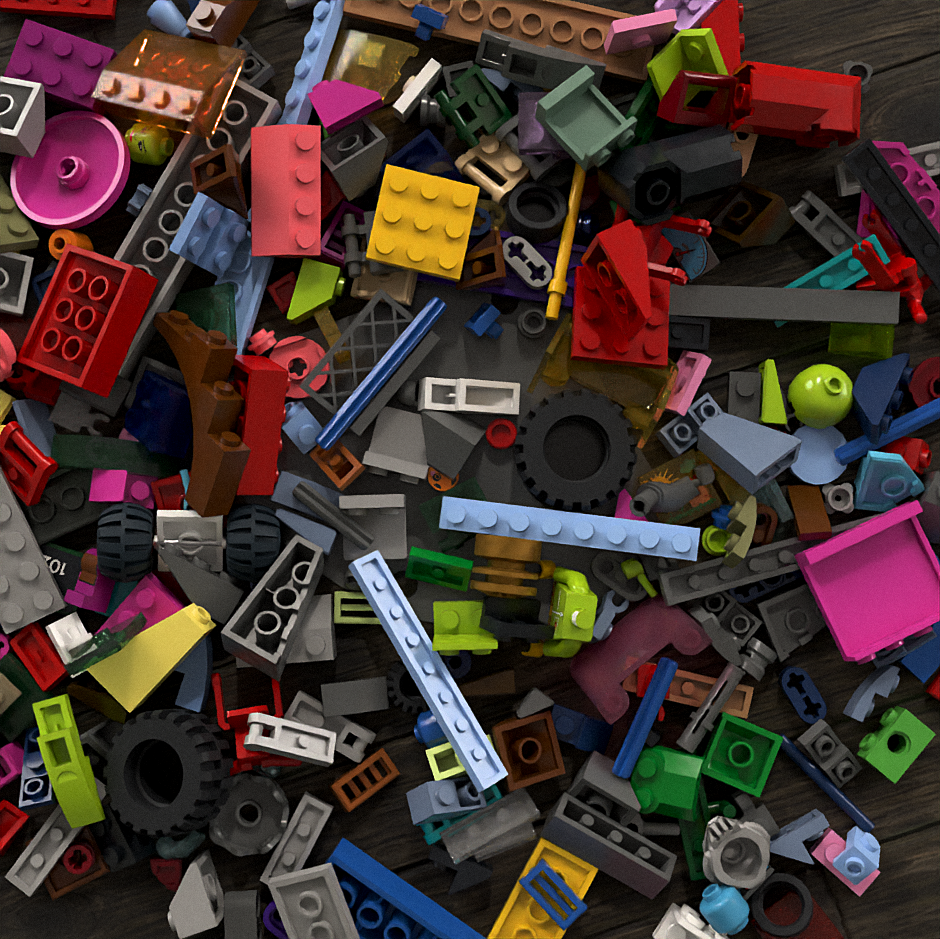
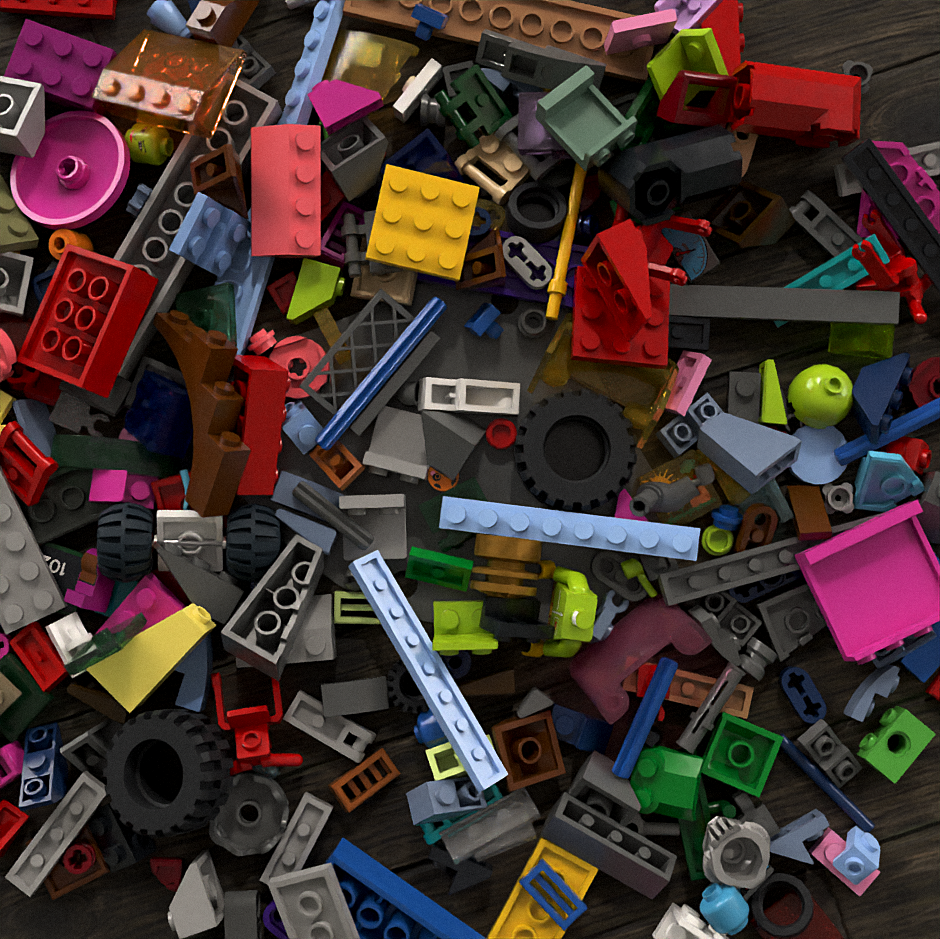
(65, 762): lime slope -> none
(180, 849): clear light blue arm -> none
(290, 739): plate -> none
(742, 528): olive slope -> none

